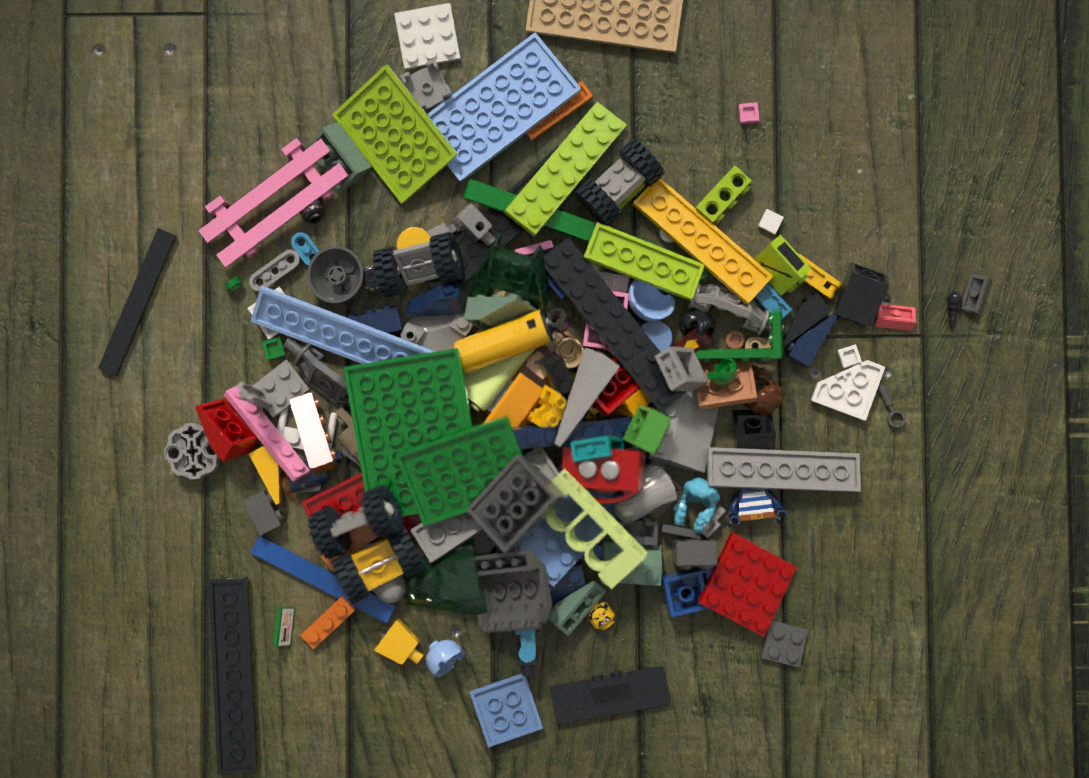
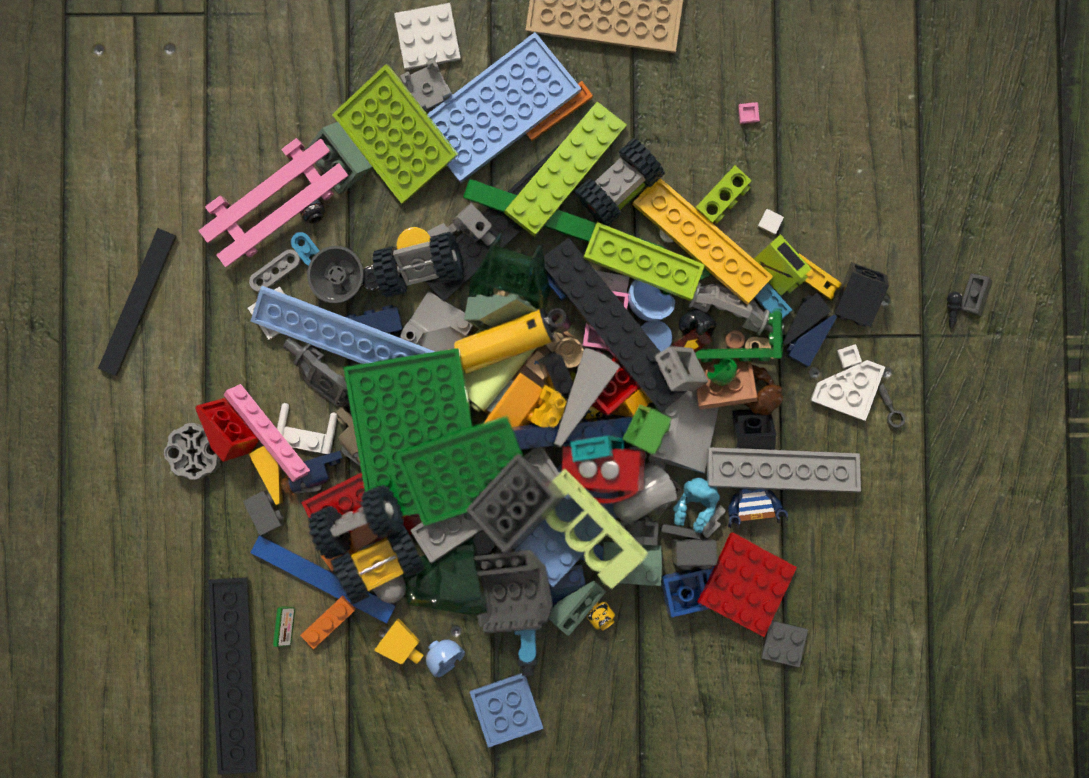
(233, 284): green plate -> none
(273, 348): green plate -> none
(274, 389): light grey bracket -> none
(312, 433): brick -> none
(438, 301): dark blue slope -> none
(530, 250): bright pink tile -> none
(610, 694): black bracket -> none
(896, 317): coral slope -> none

